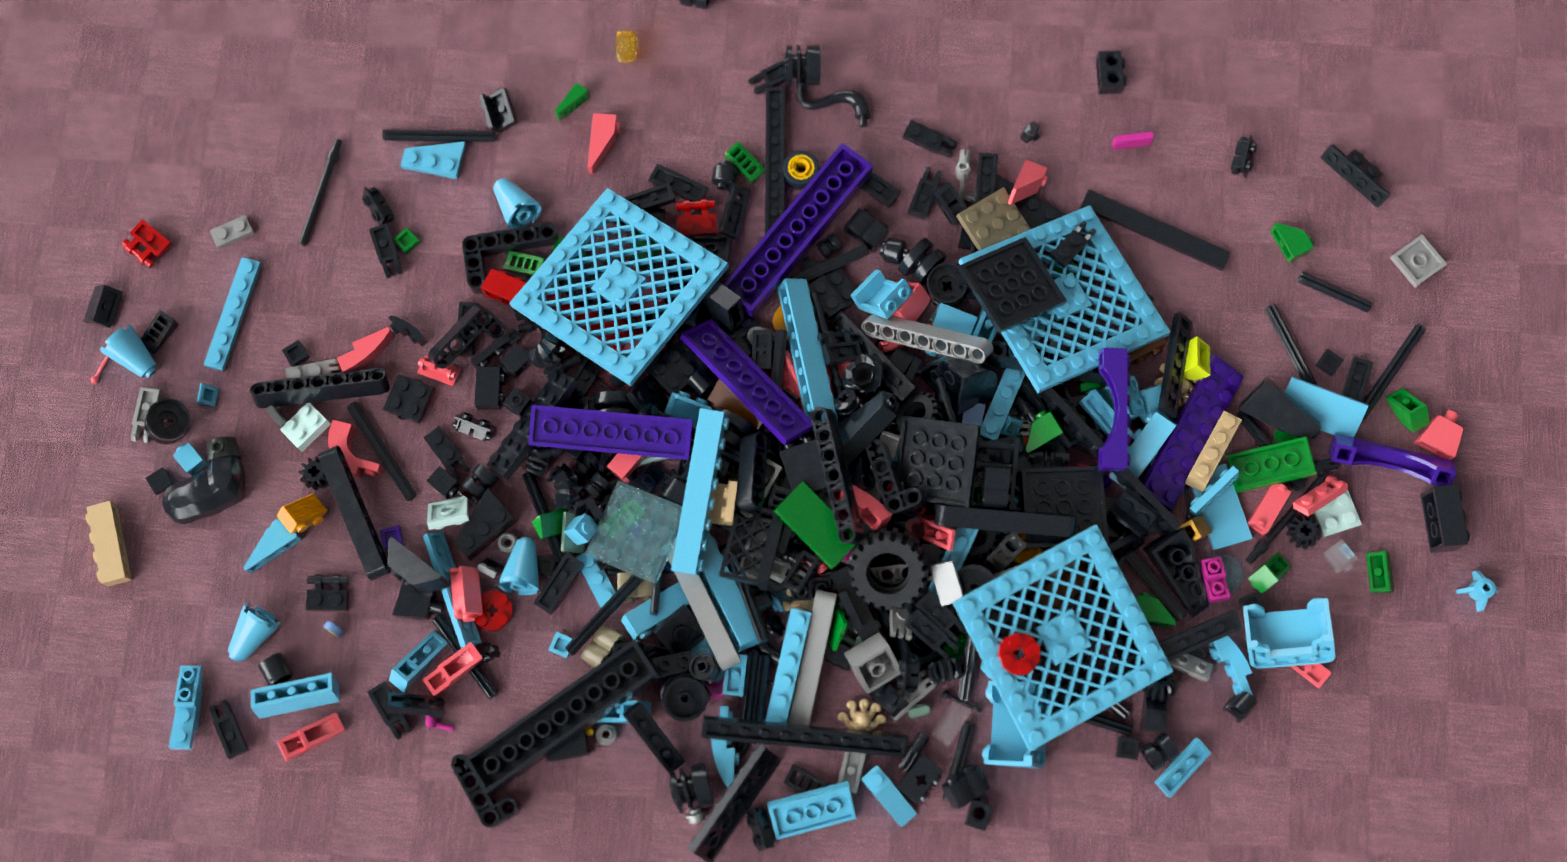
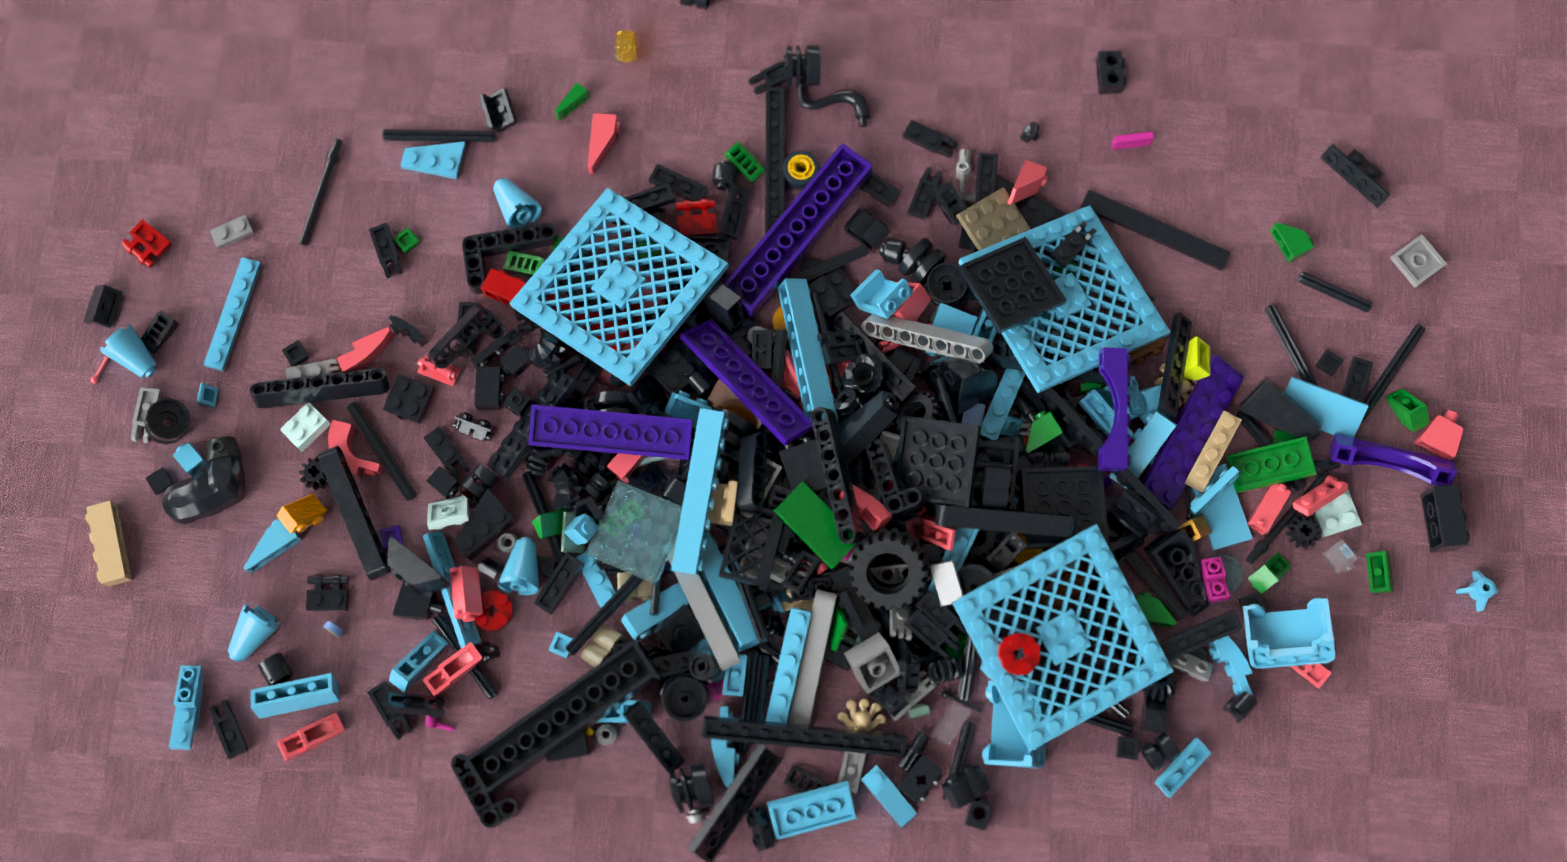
(277, 415): dark grey tile -> none
(372, 199): black hinge -> none
(829, 246): black wheel -> none
(1245, 149): black hinge -> none

